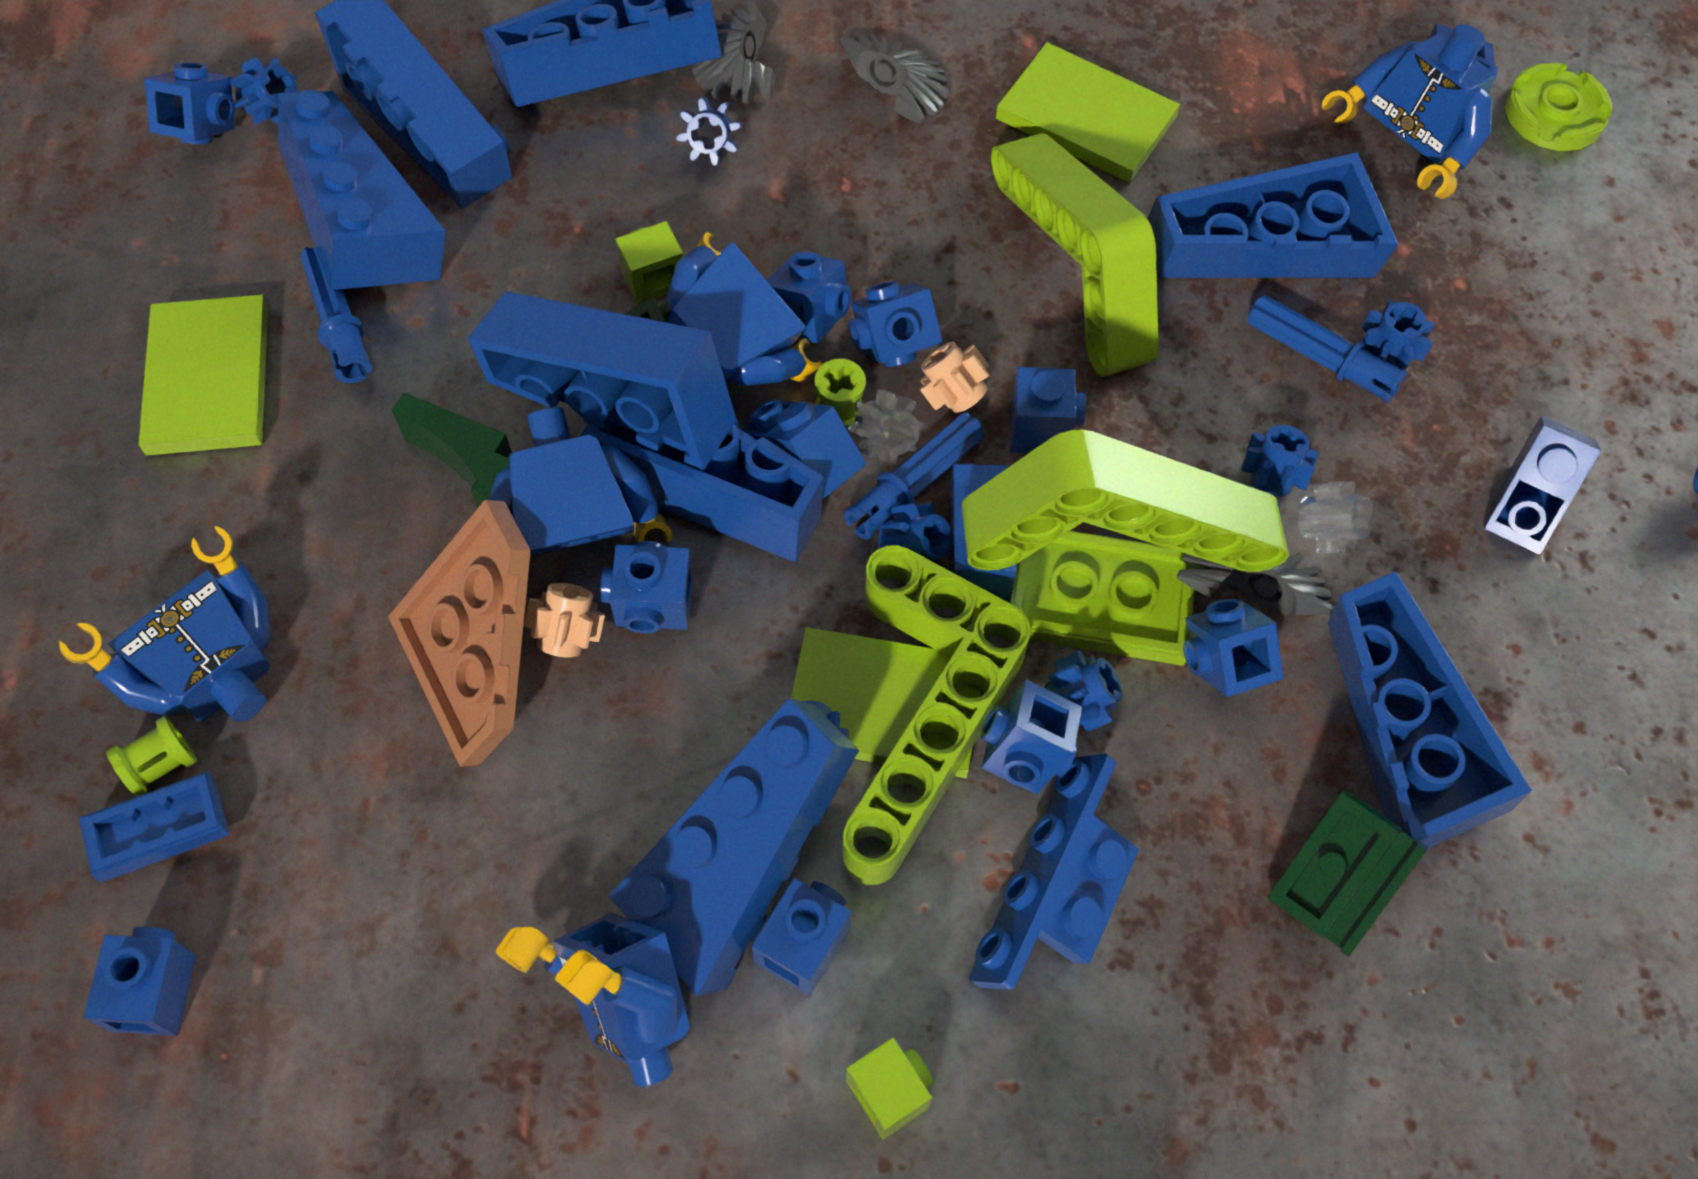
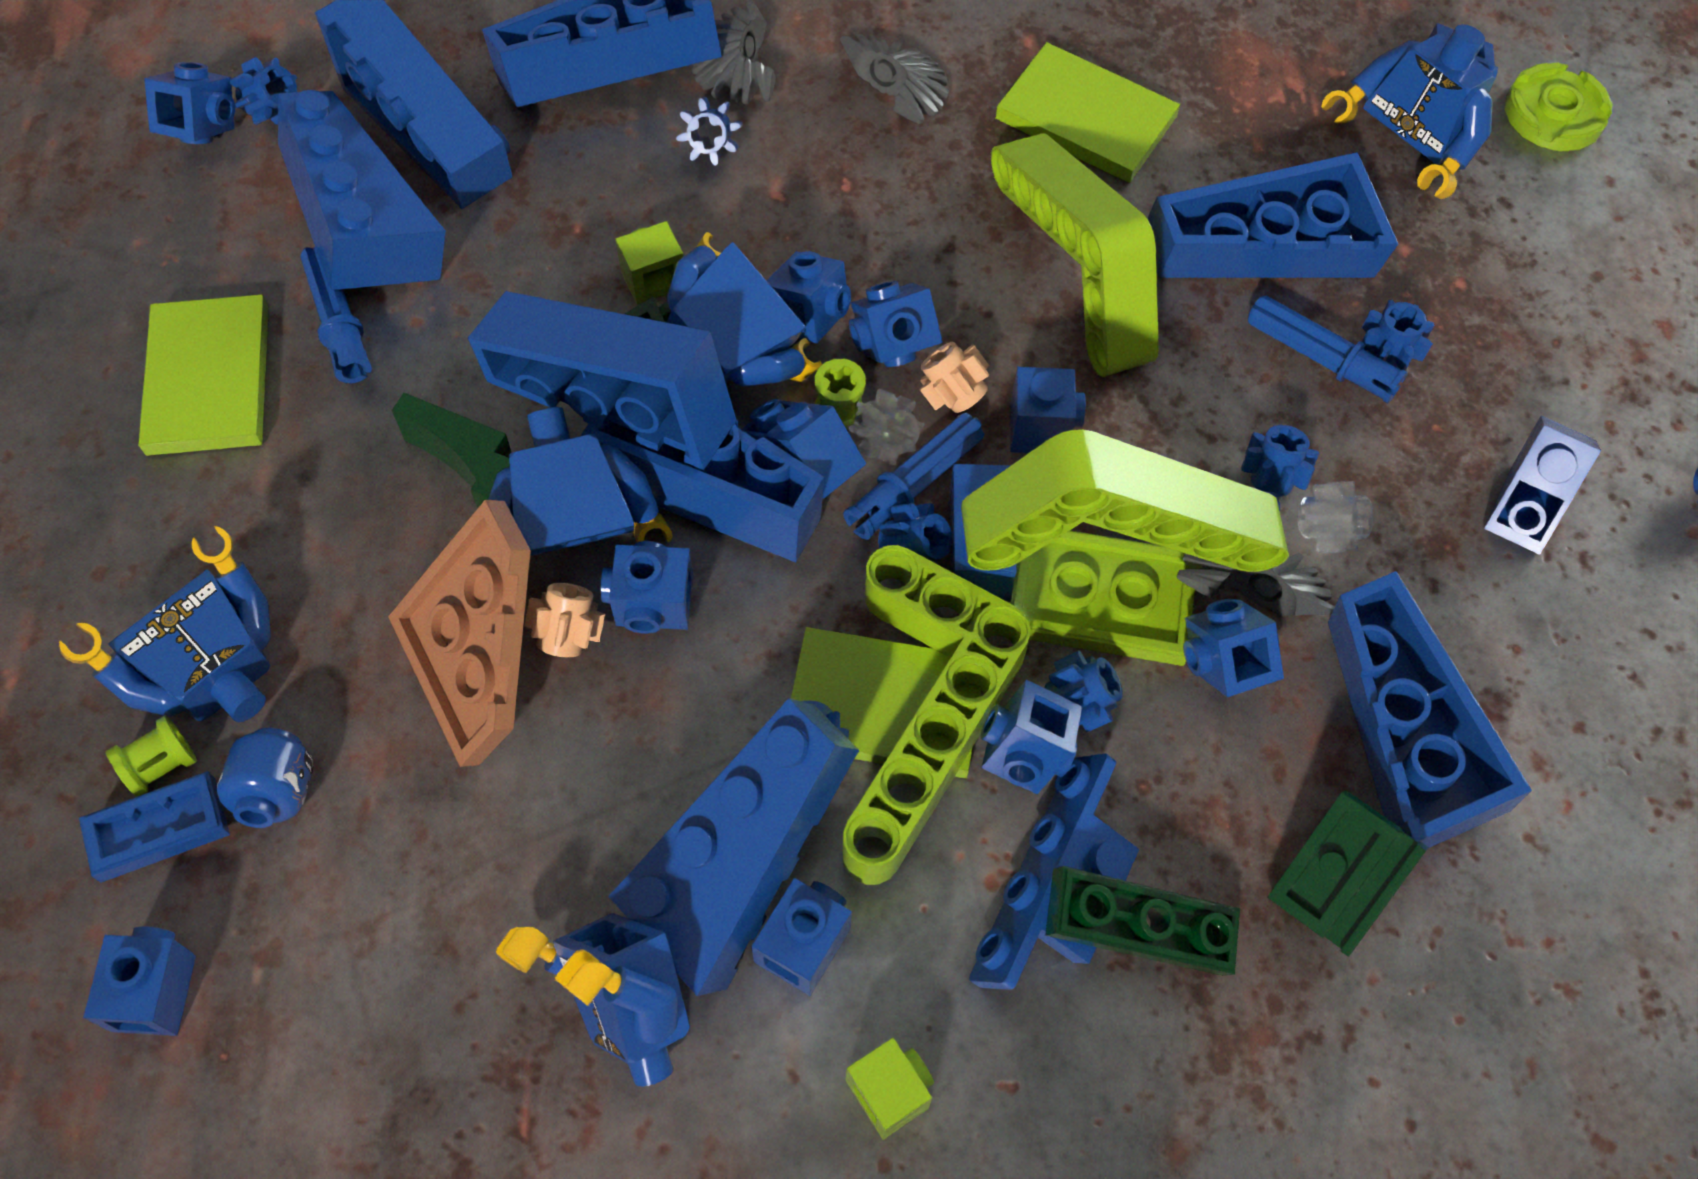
(265, 777): none -> blue head
(1114, 917): none -> dark green tile

